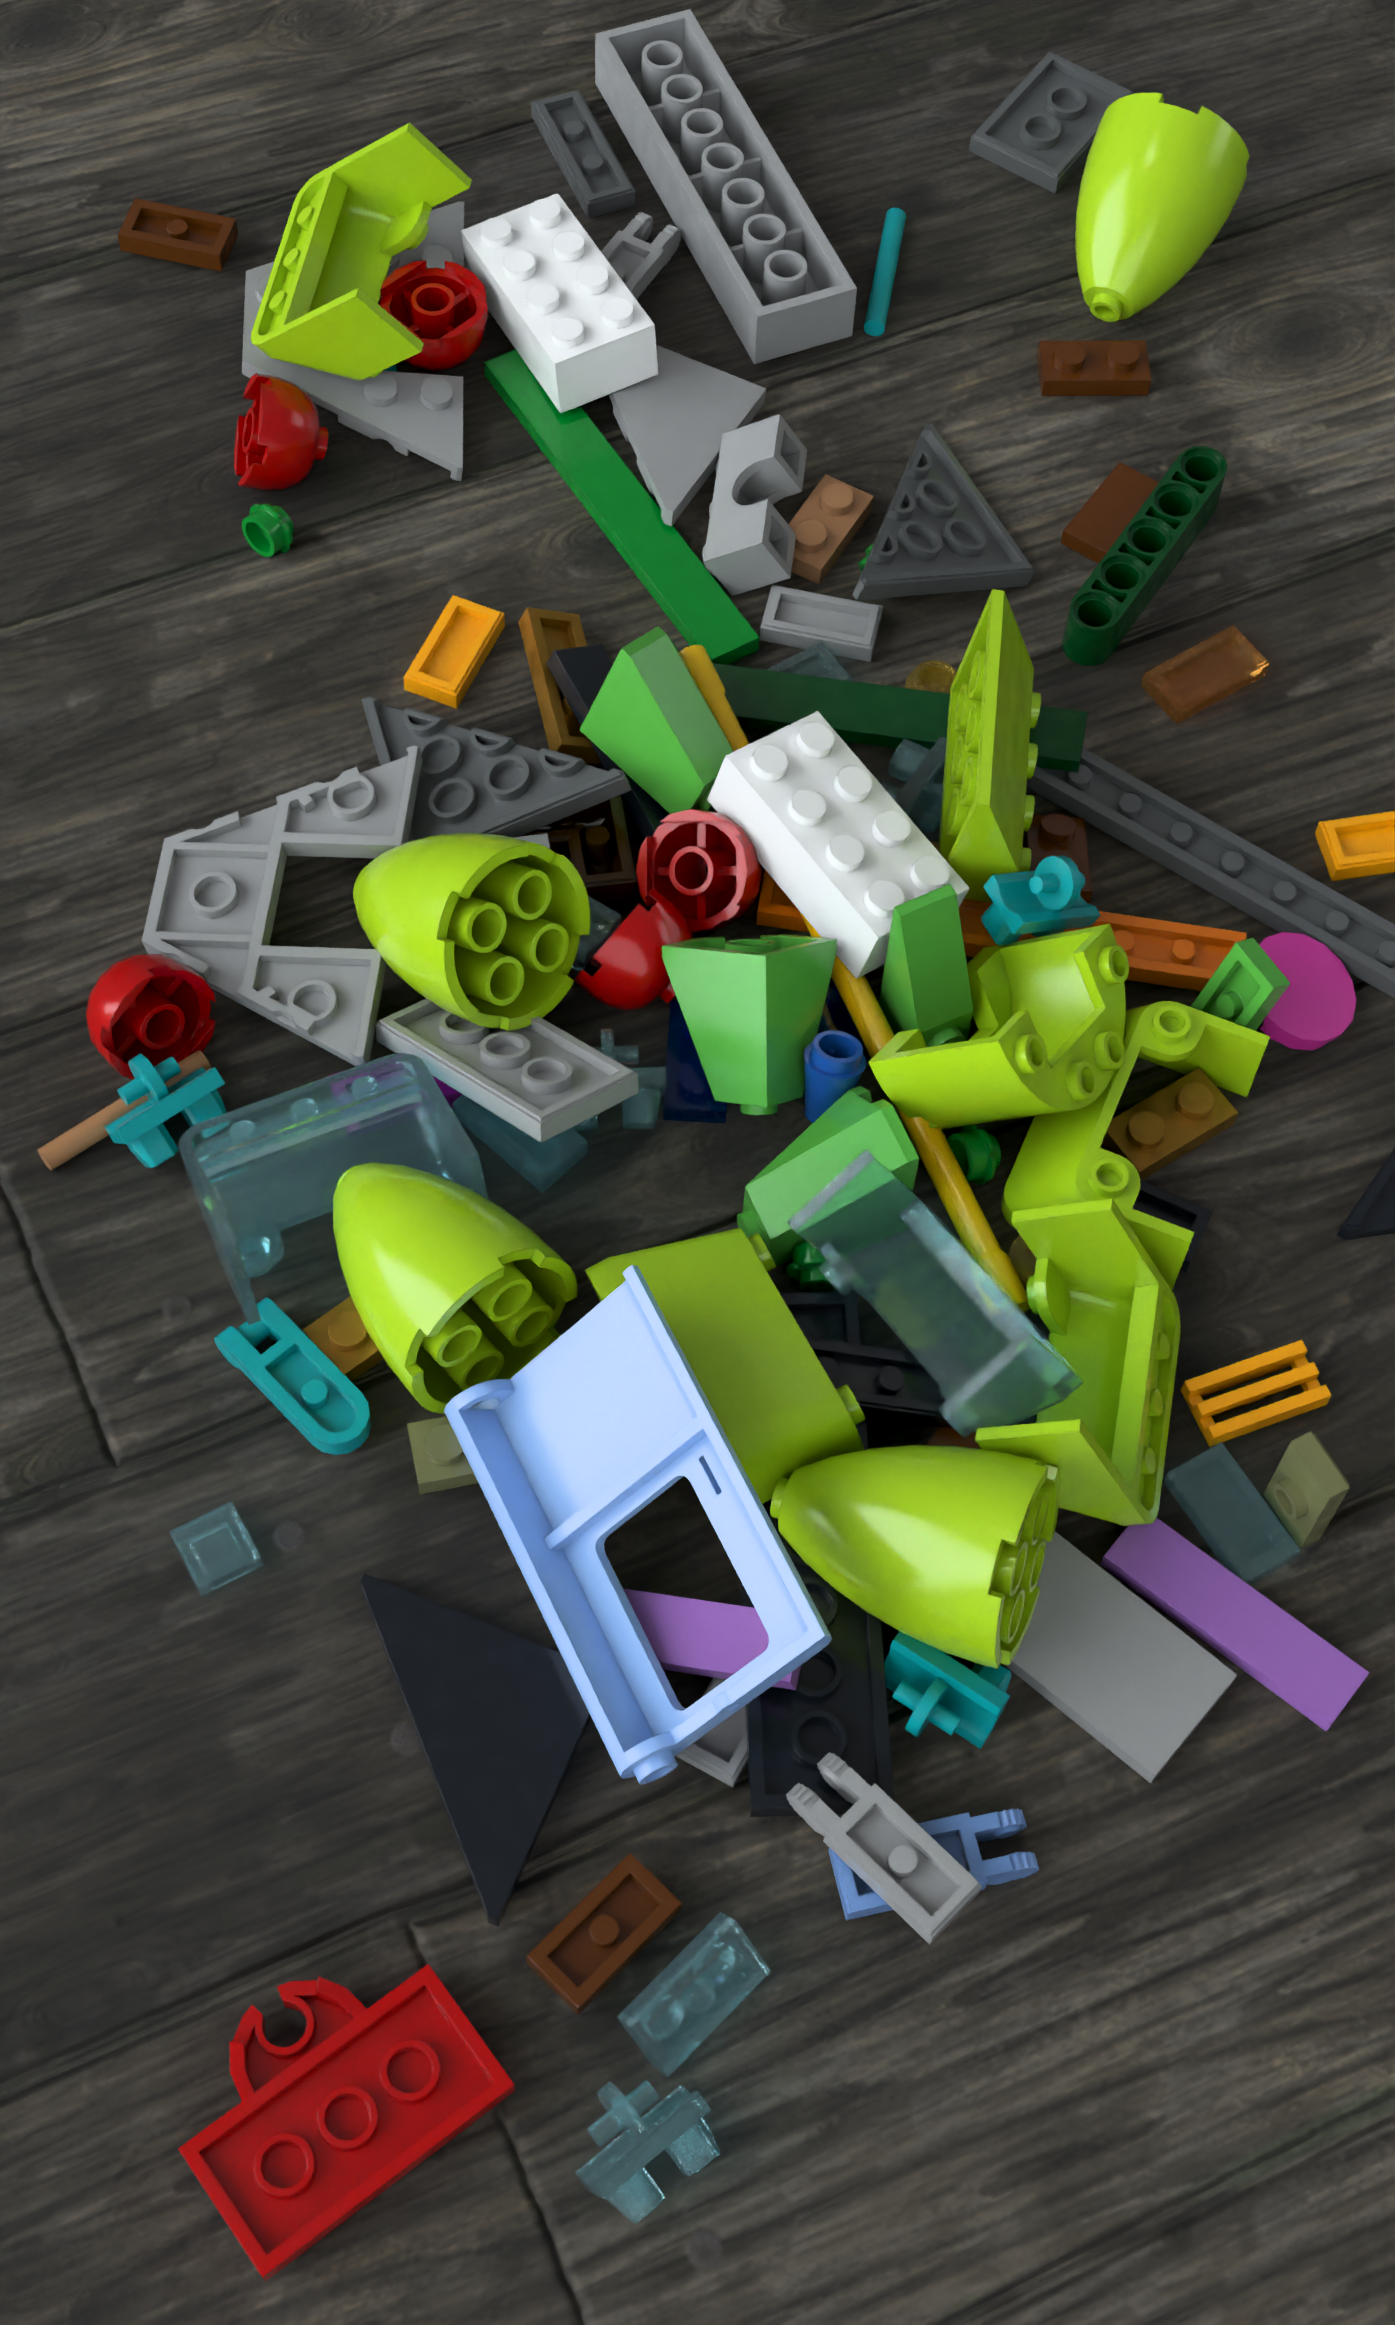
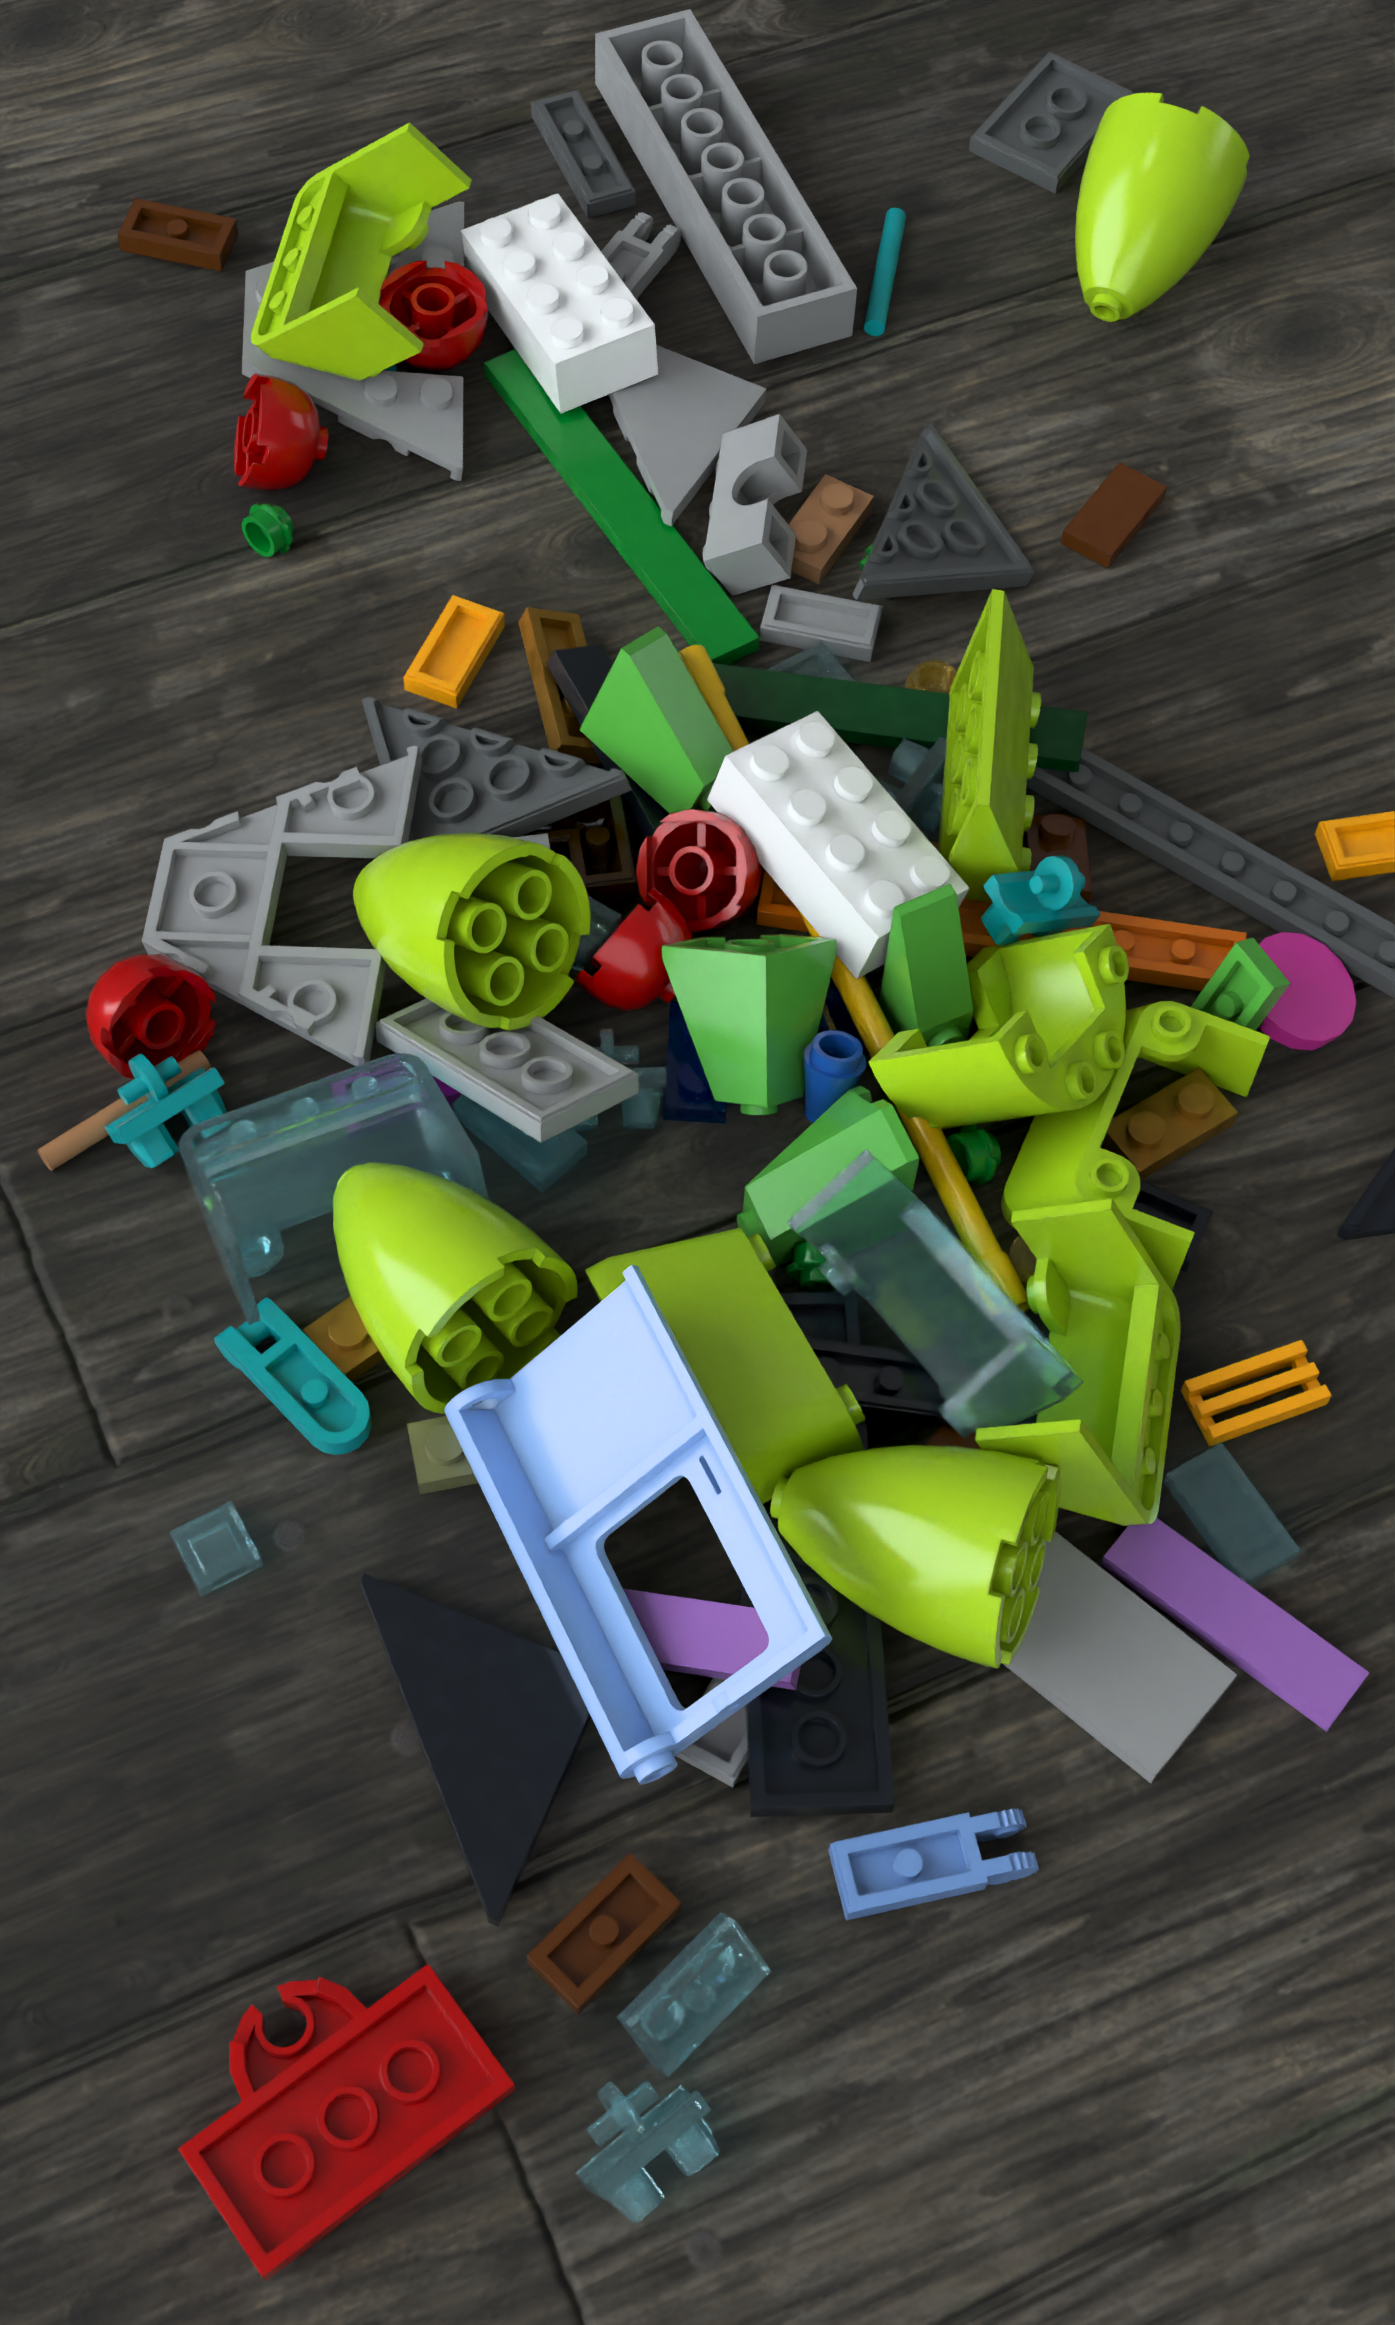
(888, 1850): light grey hinge -> none
(945, 1690): teal hips -> none
(1093, 368): reddish brown plate -> none
(1143, 556): dark green beam -> none
(1204, 674): clear orange tile -> none
(1306, 1489): olive plate -> none

